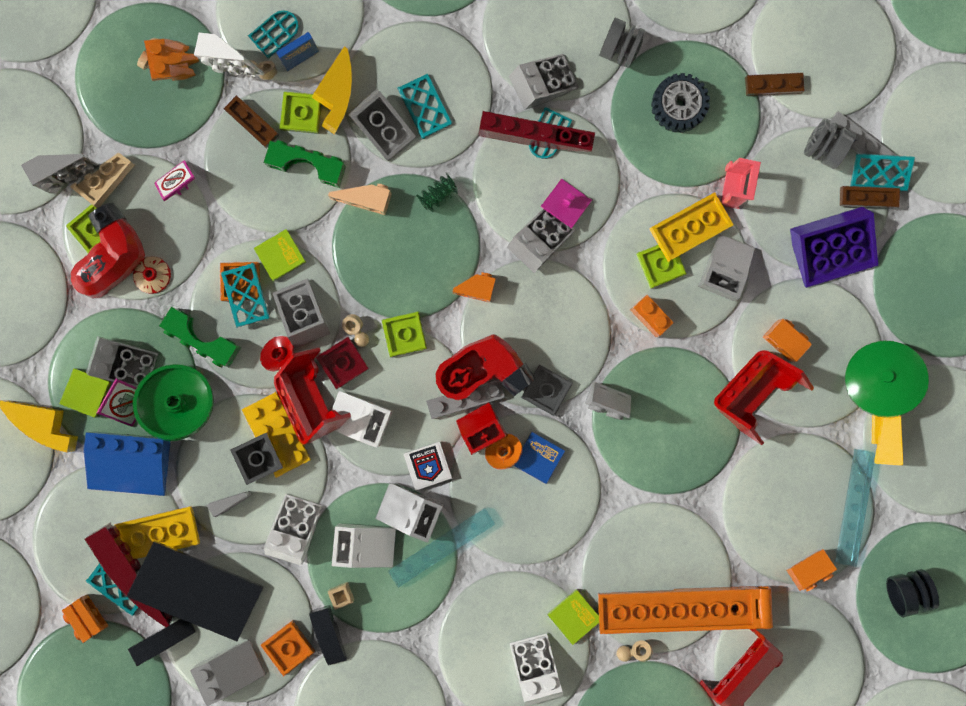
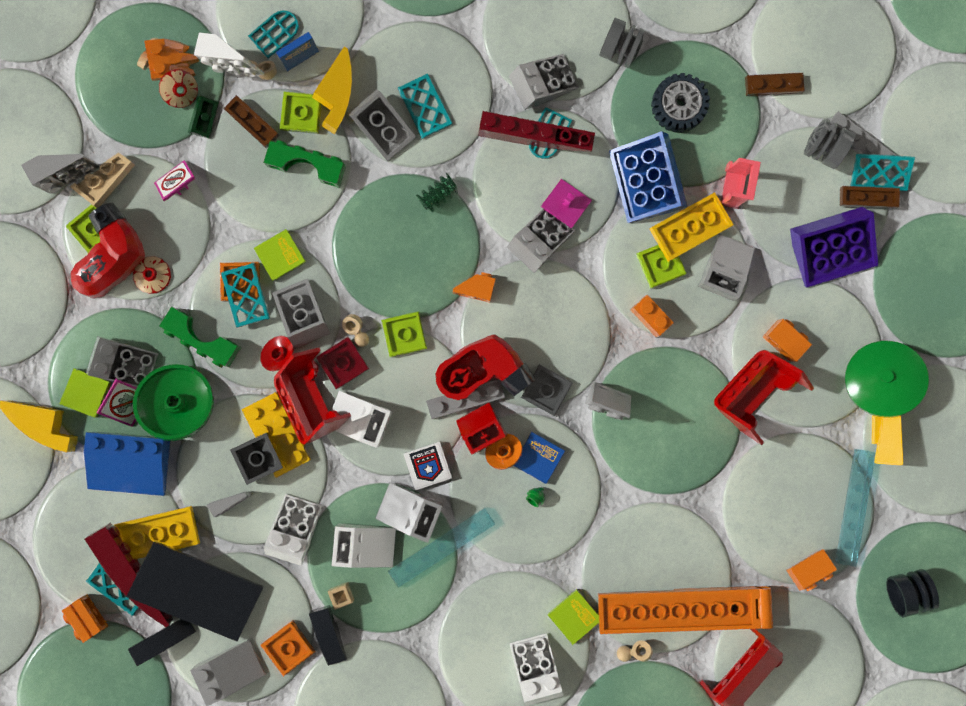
(171, 81): none -> tan dish
(203, 117): none -> dark green slope
(365, 197): light nougat slope -> none
(536, 496): none -> green plate
(648, 177): none -> blue slope

